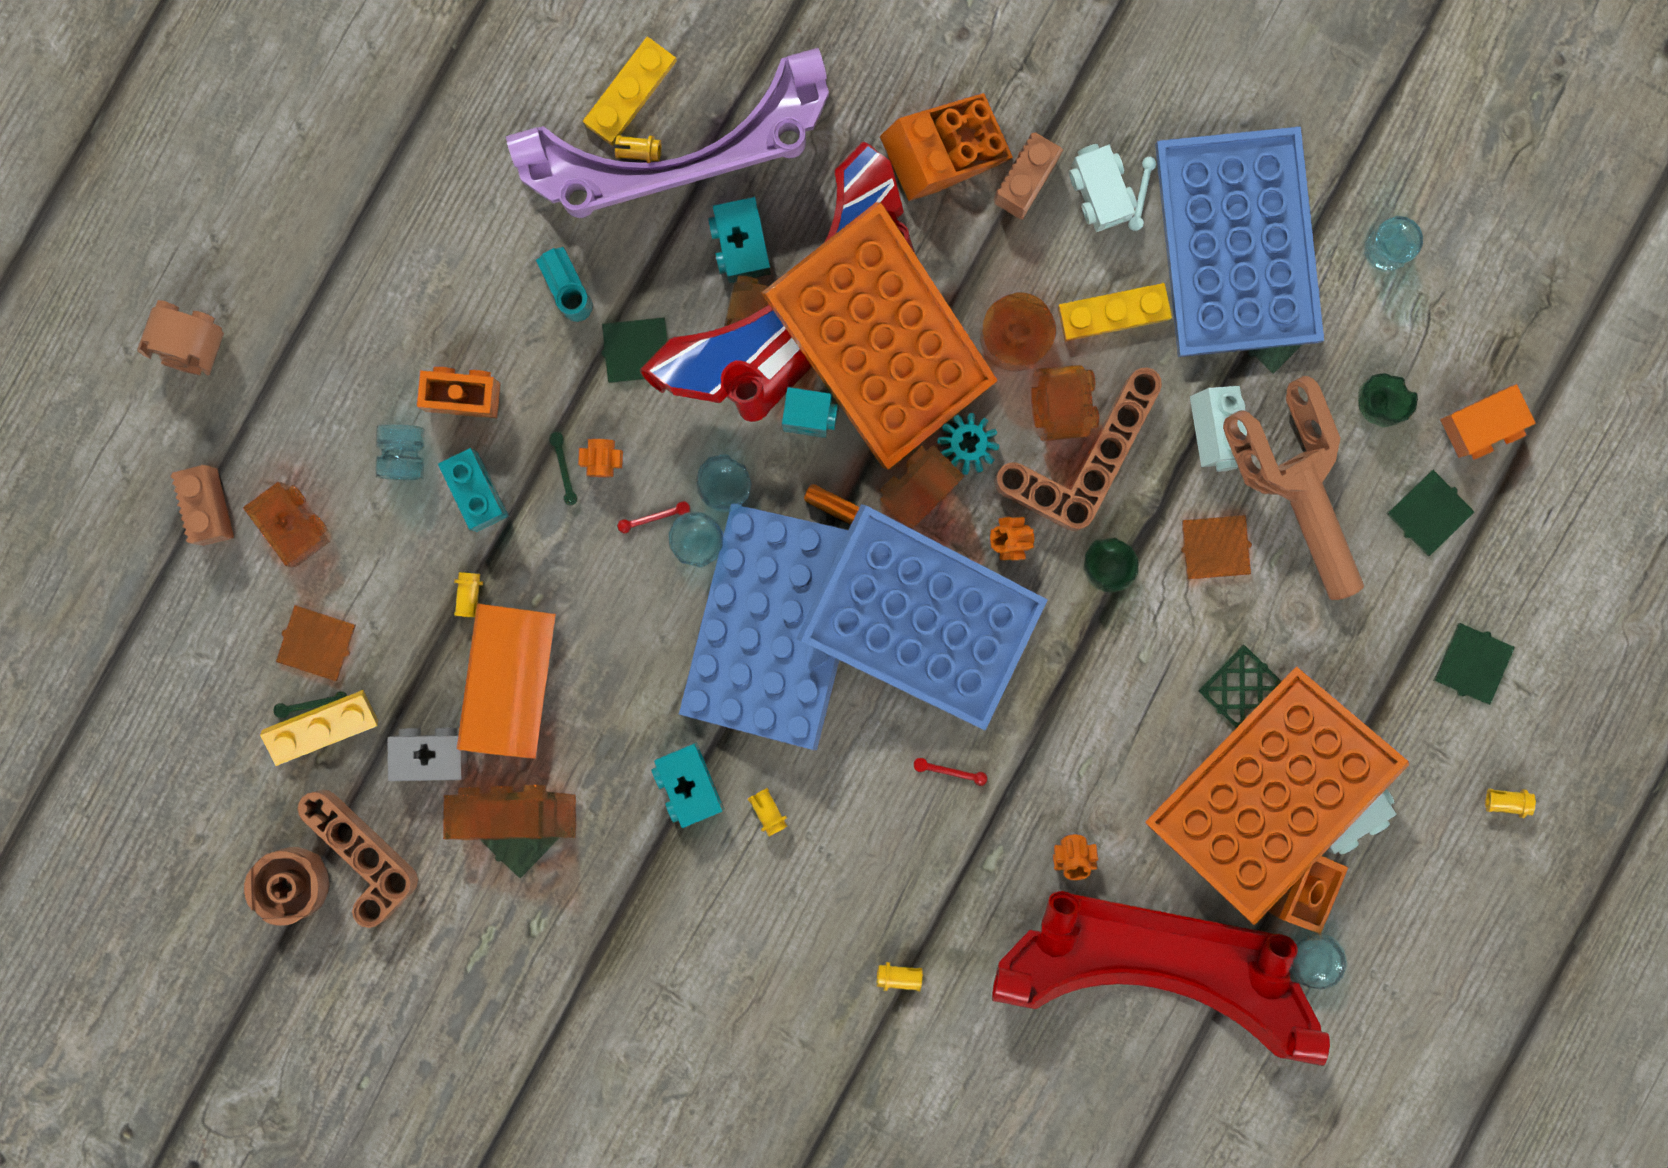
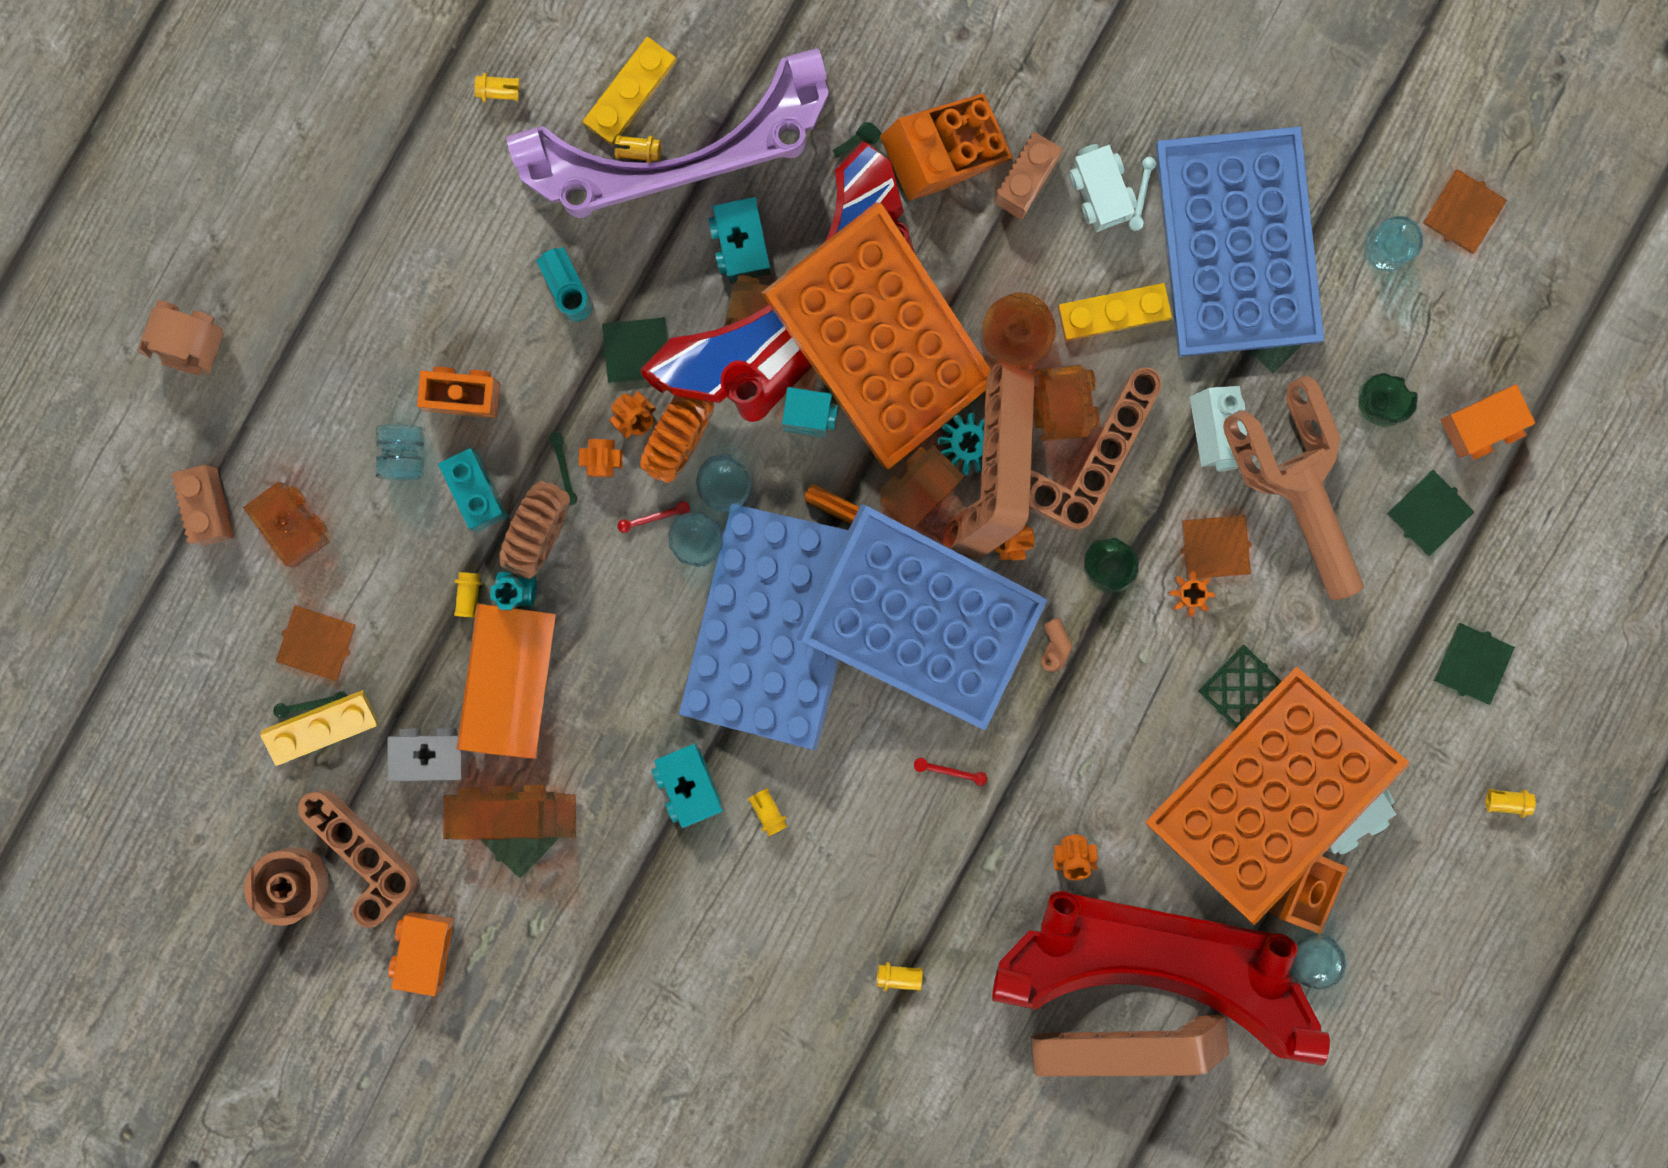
(421, 953): none -> orange brick
(496, 88): none -> yellow pin
(513, 591): none -> teal piece
(534, 529): none -> nougat gear
(632, 414): none -> orange gear
(675, 437): none -> orange gear
(866, 132): none -> clear green hand
(1005, 467): none -> nougat beam
(1058, 648): none -> nougat arm
(1180, 1052): none -> nougat beam
(1198, 586): none -> orange gear
(1464, 211): none -> clear orange piece

